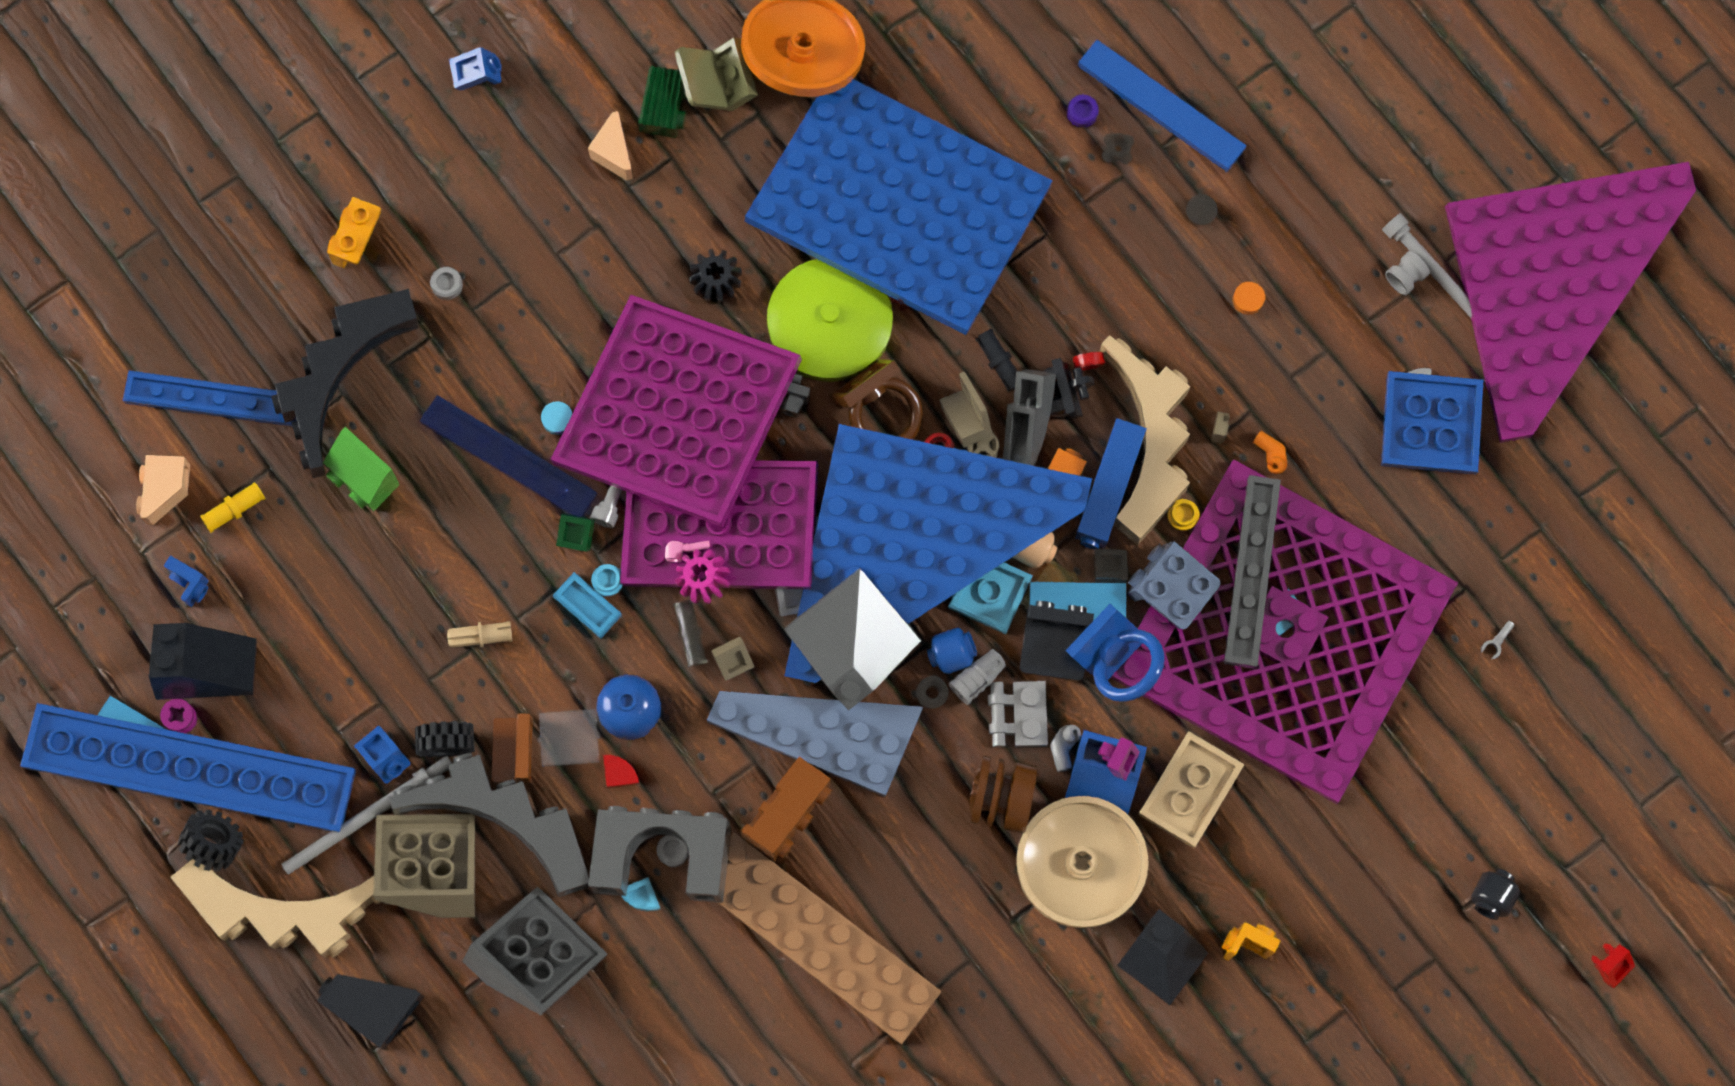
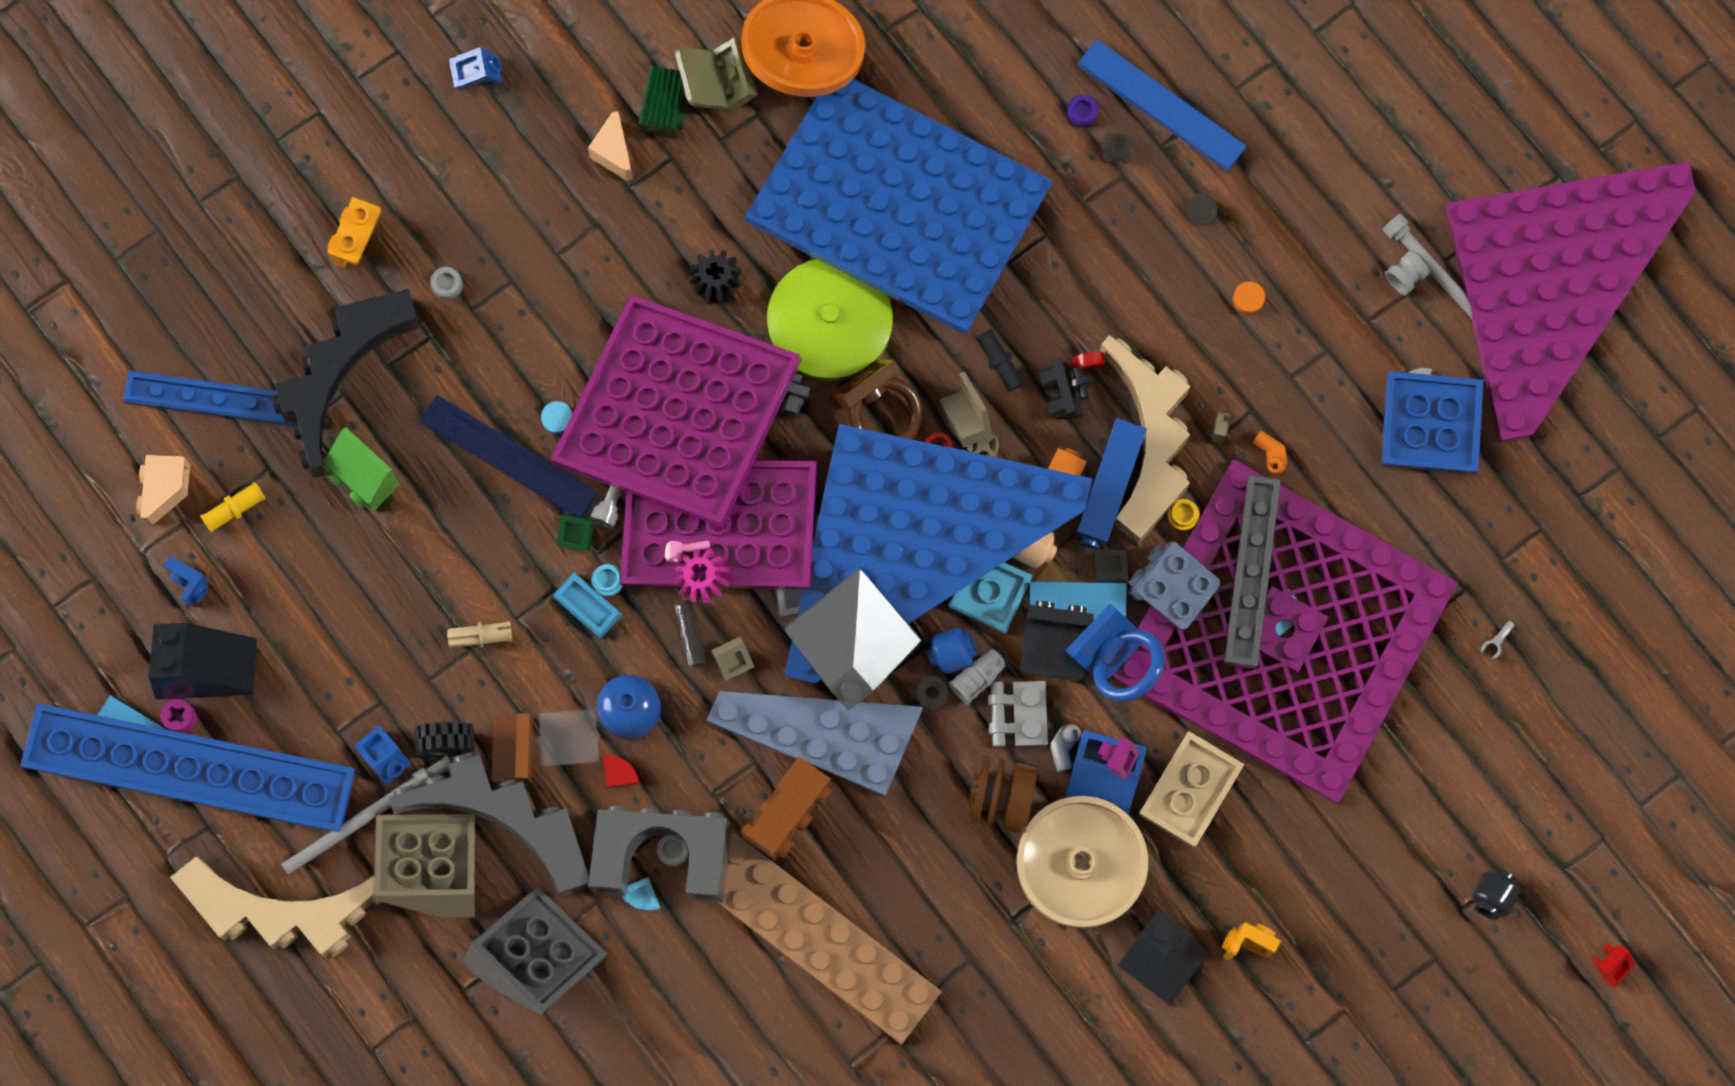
(215, 828): black tyre -> none
(369, 1006): black slope -> none
(1028, 416): dark grey slope -> none

